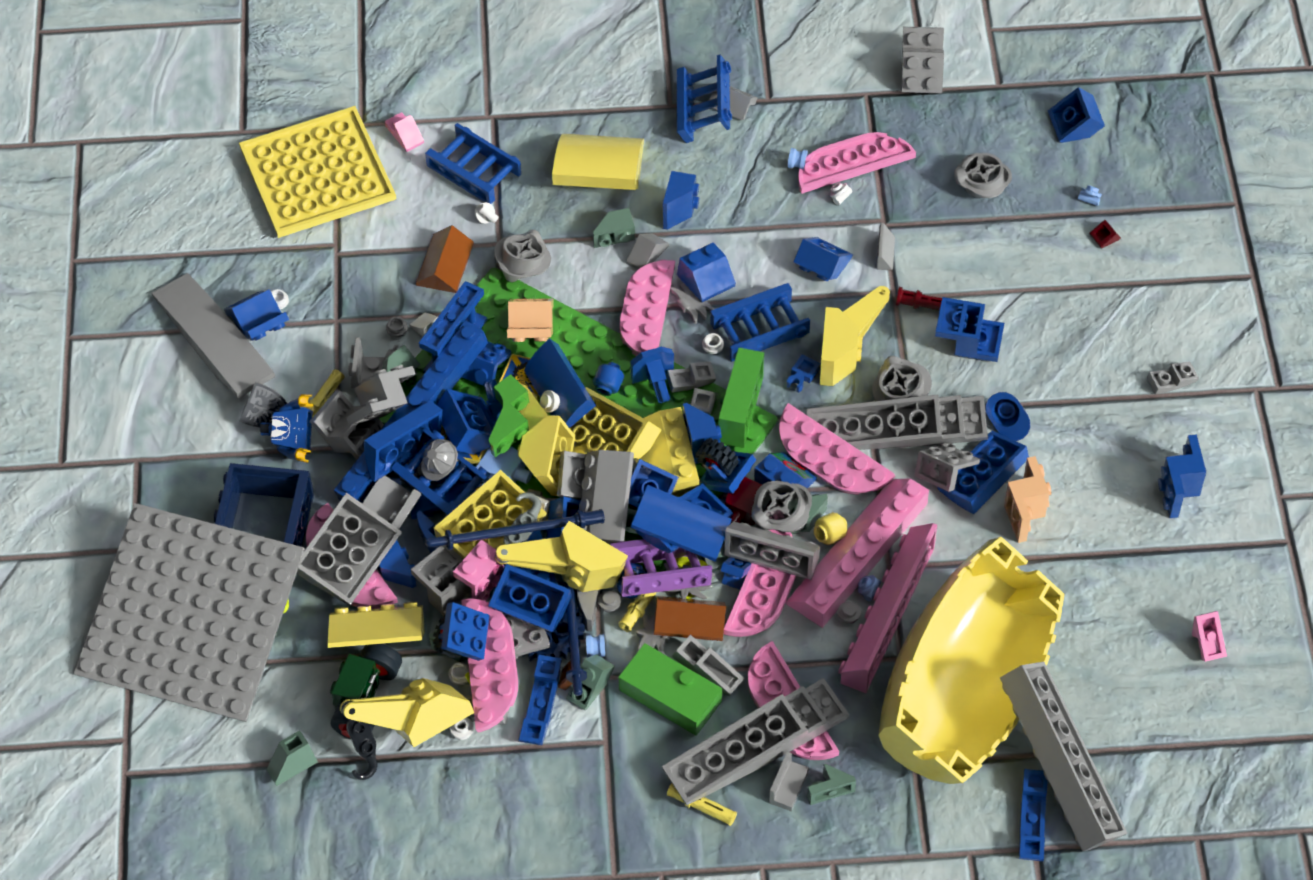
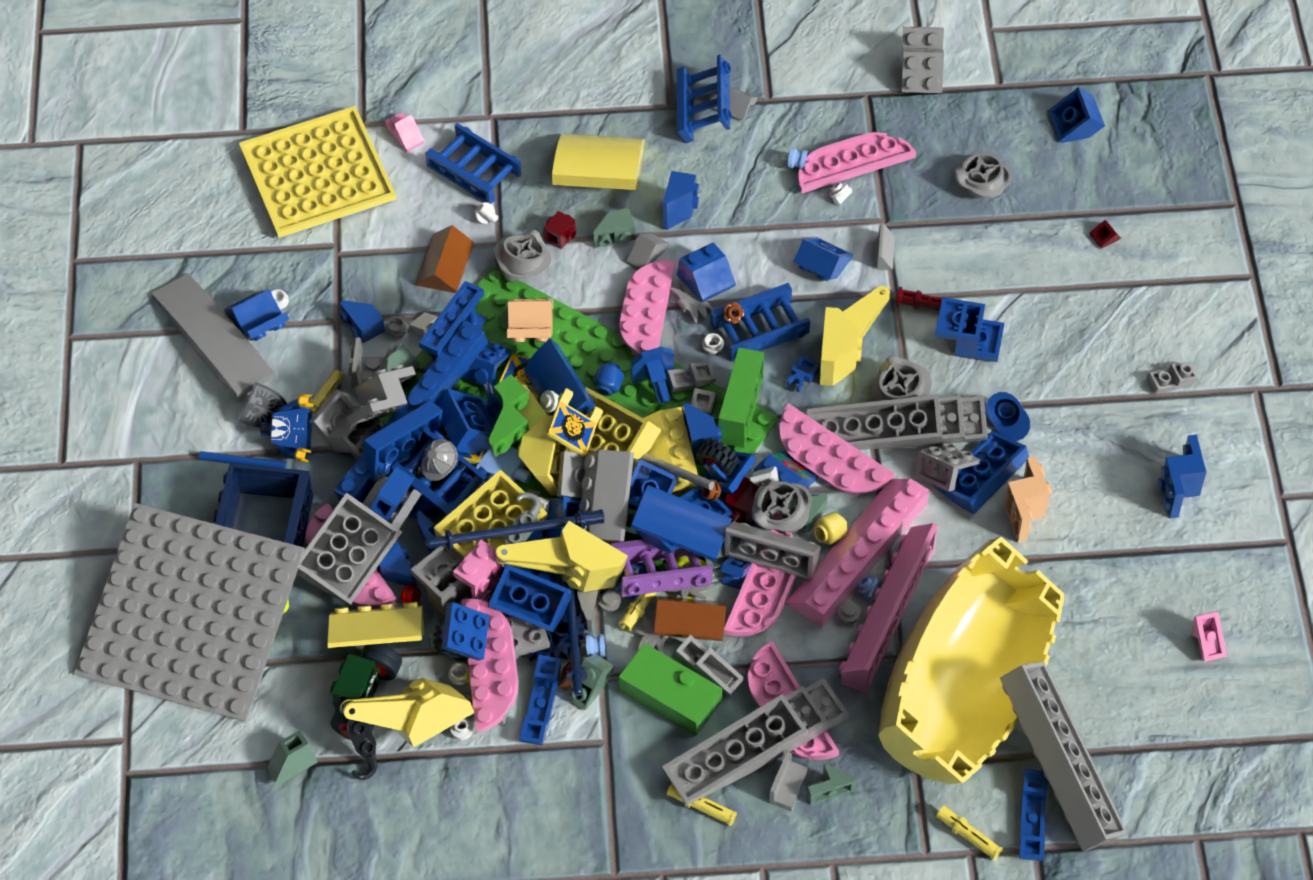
(226, 458): none -> blue bar
(363, 319): none -> blue slope
(392, 493): none -> blue slope
(410, 594): none -> red plate
(560, 229): none -> dark red brick
(571, 426): none -> flag
(677, 471): none -> light grey bar
(711, 495): none -> dark orange plate
(727, 313): none -> dark orange plate
(765, 475): none -> white slope
(960, 826): none -> light yellow pin
(1090, 195): light blue plate -> none

